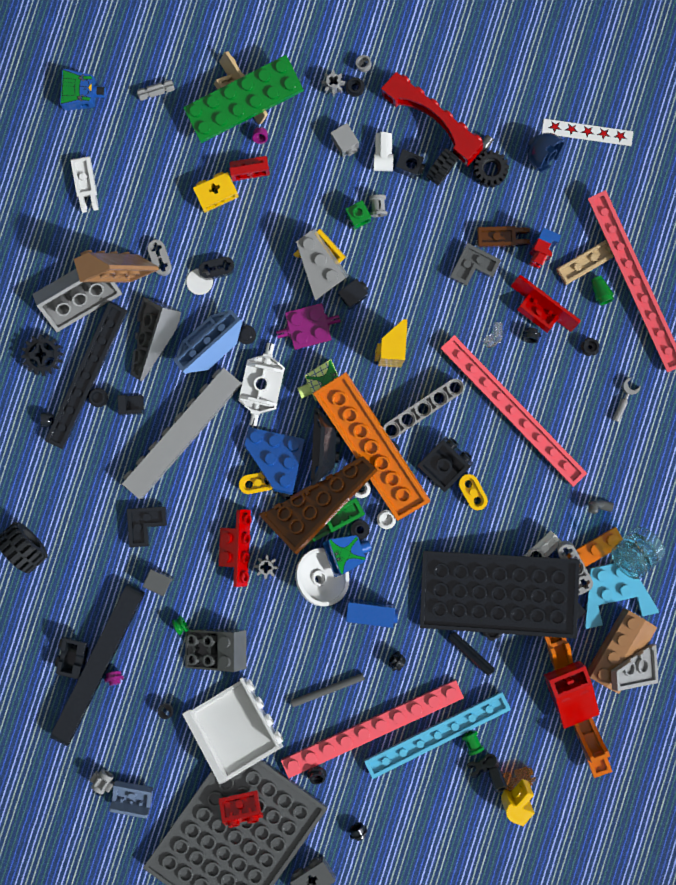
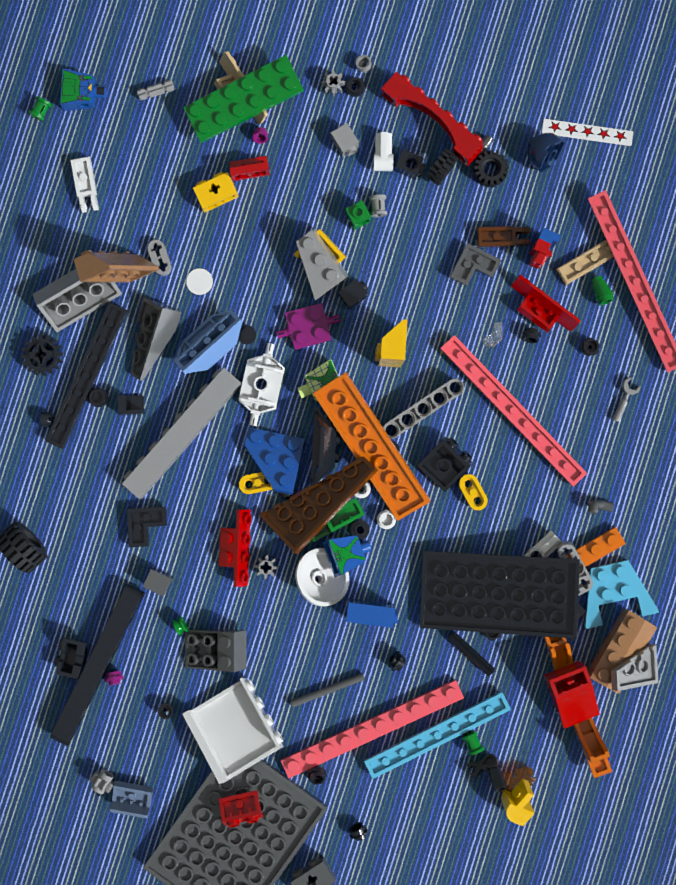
(39, 108): none -> green bush
(215, 264): black beam -> none
(638, 552): clear light blue wheel -> none

